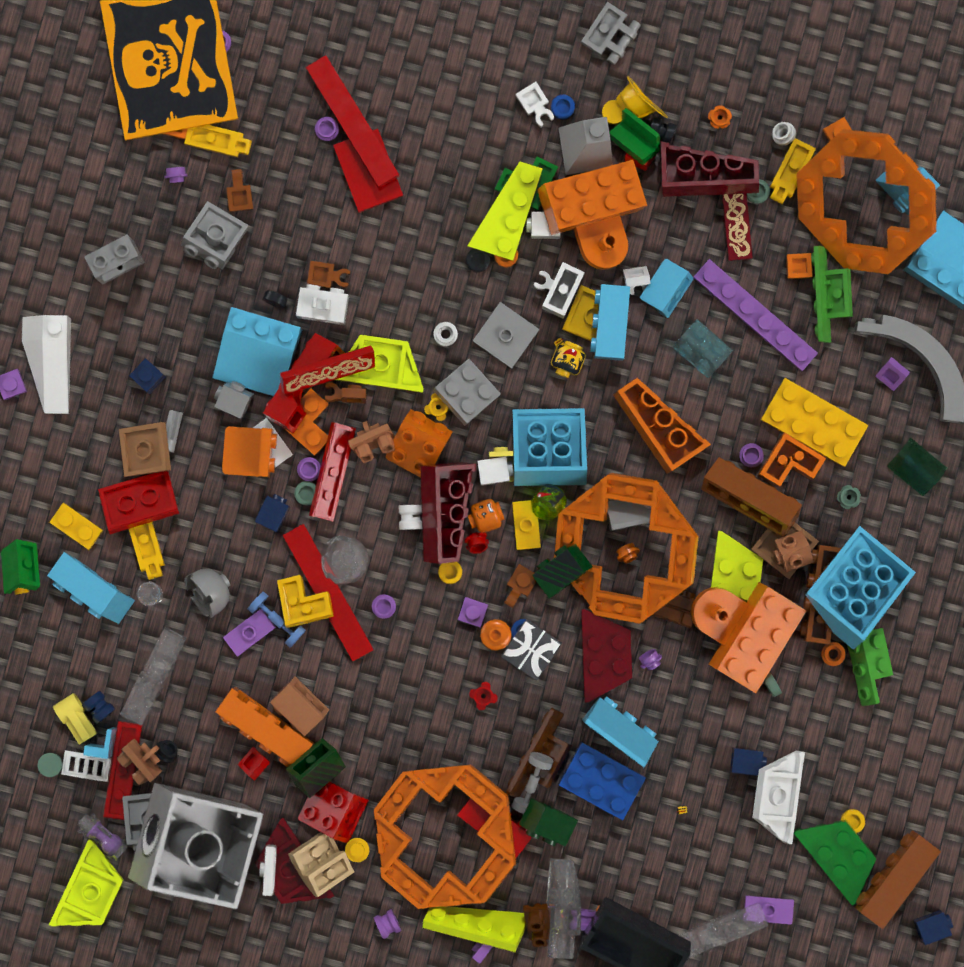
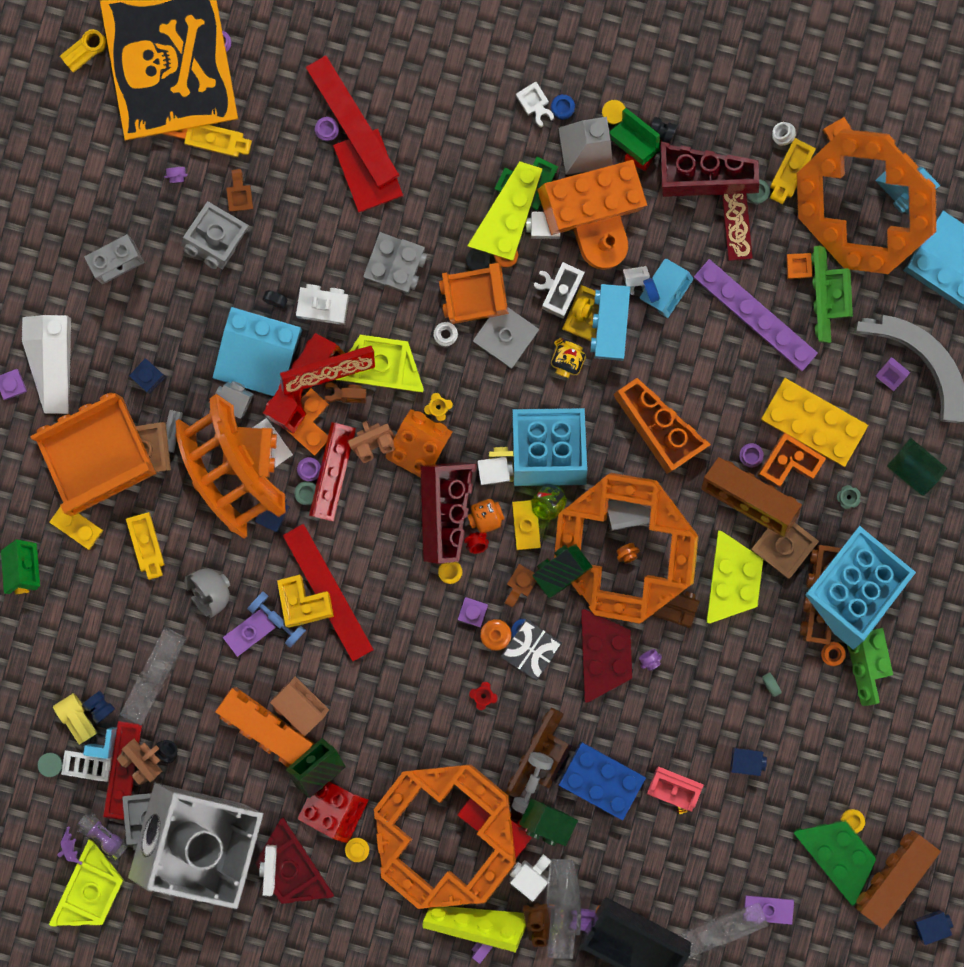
(68, 848): none -> medium lavender piece
(81, 51): none -> yellow piece
(90, 589): medium azure wedge -> none
(94, 453): none -> orange panel
(138, 501): red tile -> none
(149, 590): clear wheel -> none
(238, 459): none -> orange fence
(253, 763): red plate -> none
(321, 864): tan slope -> none
(323, 275): dark orange plate -> none
(345, 560): clear cylinder -> none
(383, 606): medium lavender plate -> none
(387, 923): medium lavender wheel -> none
(395, 263): none -> light grey plate
(410, 517): white wheel -> none
(466, 392): light grey plate -> none
(474, 294): none -> orange panel
(529, 878): none -> white brick
(582, 308): none -> yellow plate
(603, 30): light grey plate -> none
(621, 730): medium azure slope -> none
(637, 101): yellow piece -> none
(651, 290): none -> blue tile
(675, 789): none -> coral hinge
(702, 348): clear light blue bracket -> none
(713, 117): orange plate -> none
(748, 631): orange brick -> none
(778, 795): white wing -> none
(793, 551): nougat brick -> none

